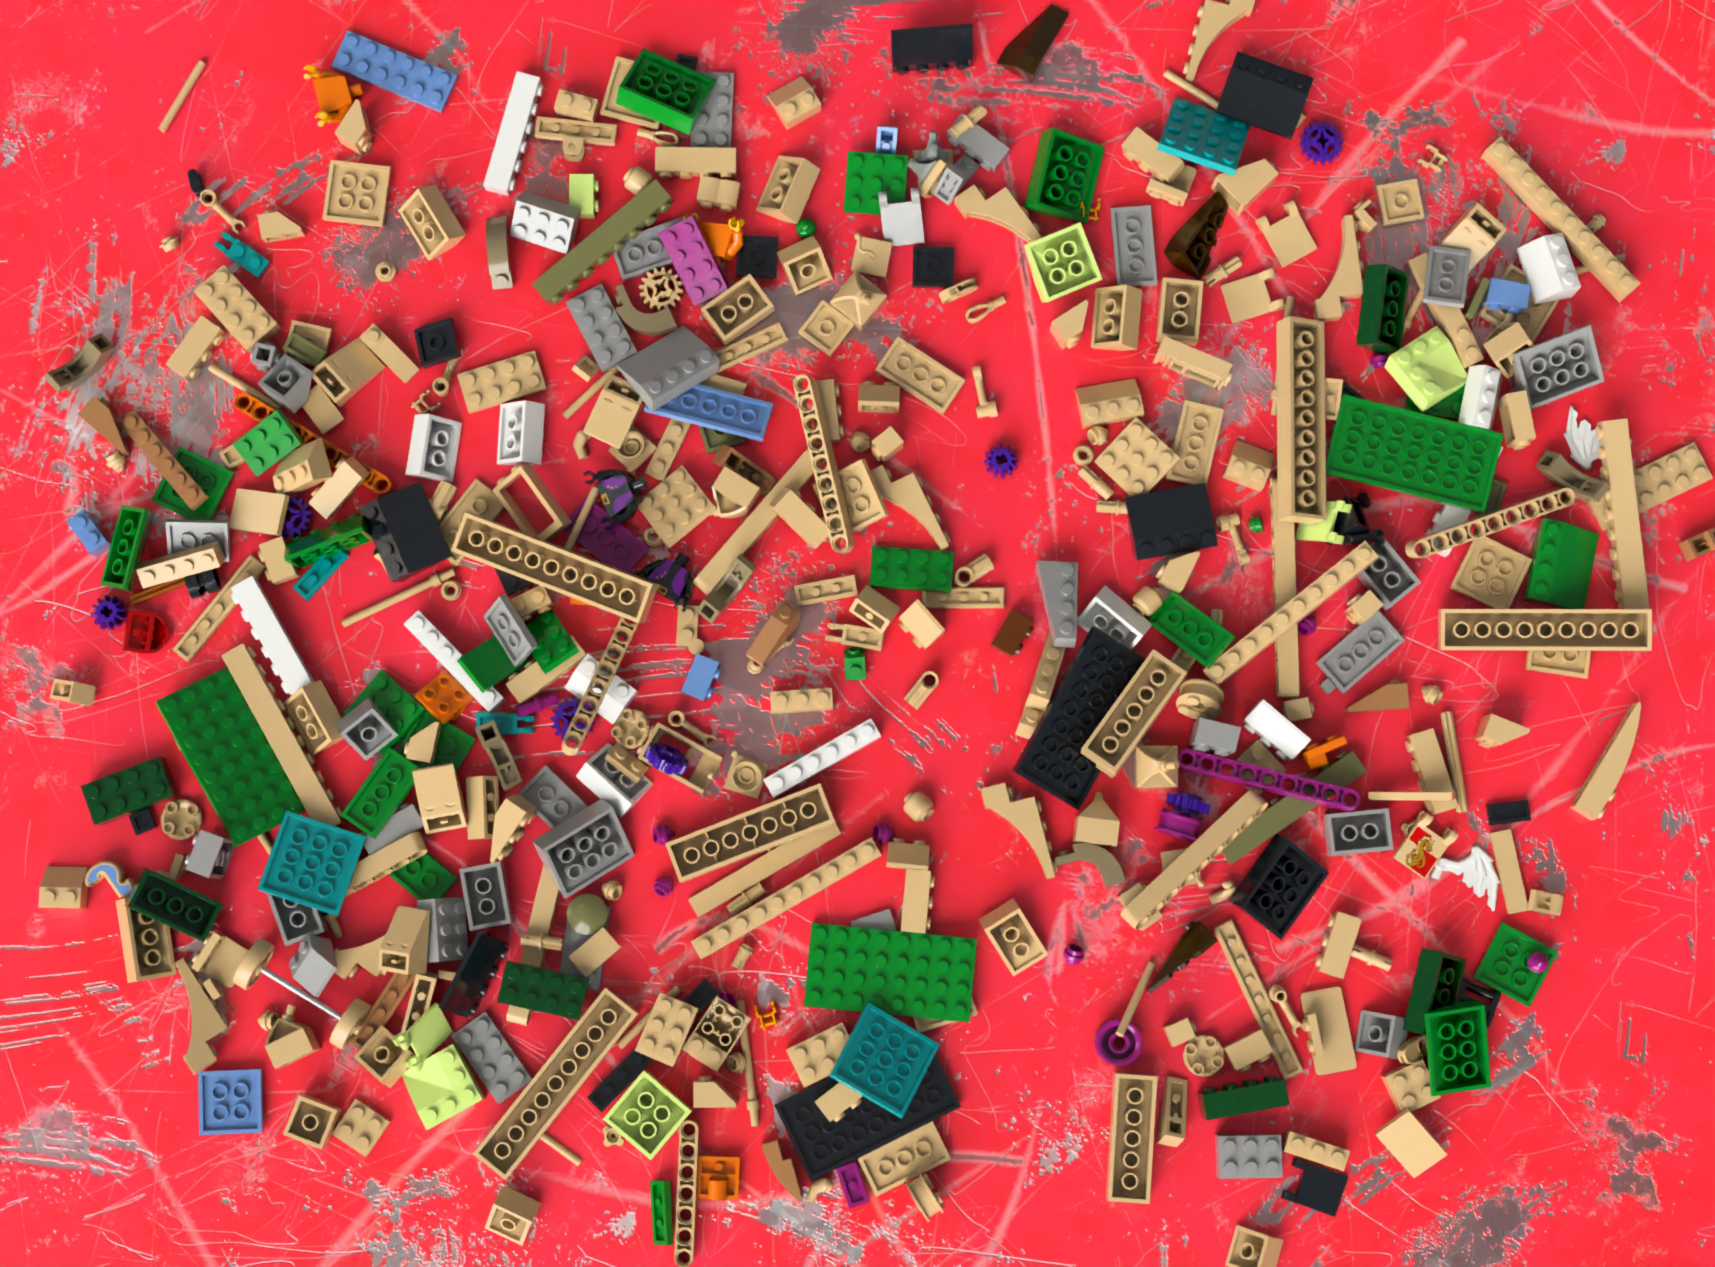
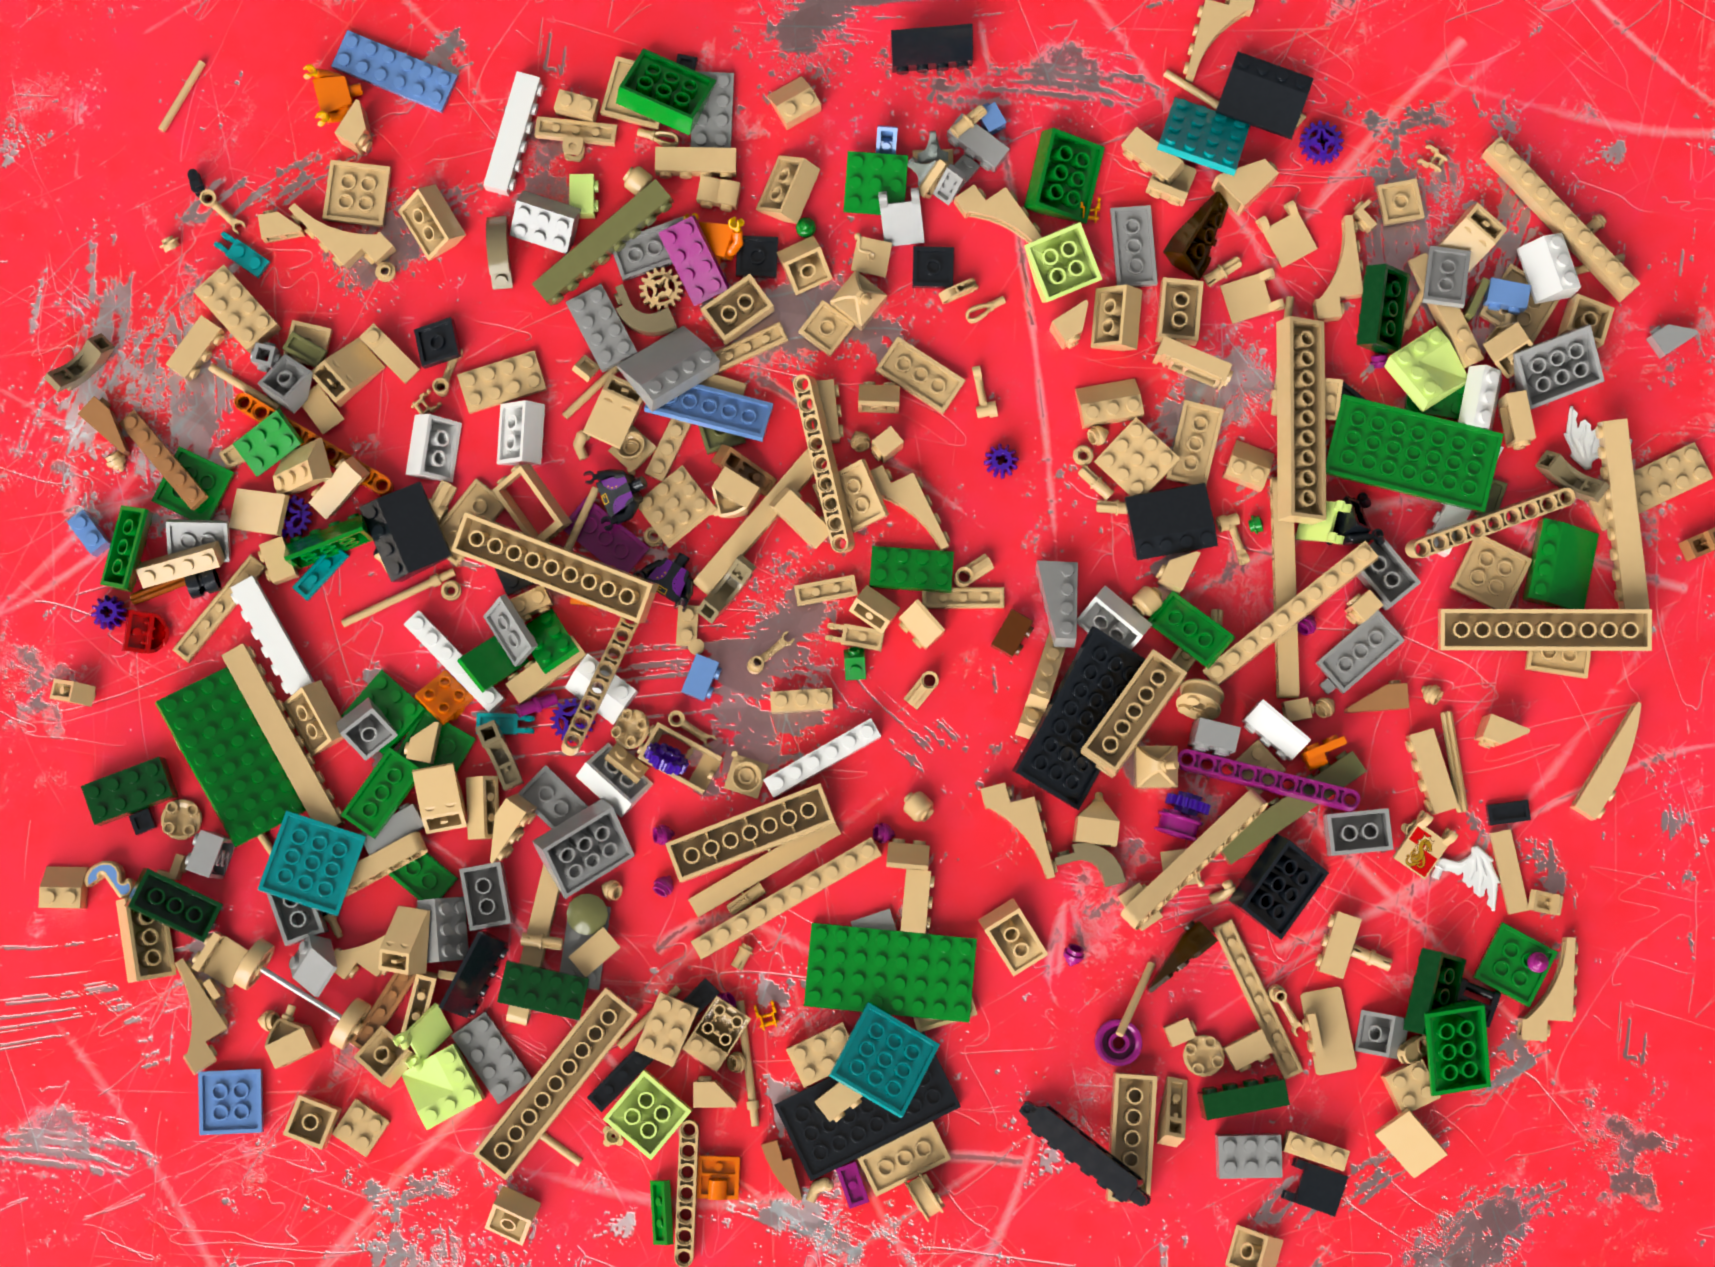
(344, 245): none -> tan arch
(774, 633): medium nougat slope -> none
(993, 121): none -> medium blue brick
(1029, 49): dark brown wedge -> none
(1086, 1153): none -> black hinge
(1324, 707): none -> tan plate
(1413, 795): tan tile -> none
(1557, 1000): none -> tan arch
(1584, 311): none -> tan brick
(1669, 338): none -> light grey slope

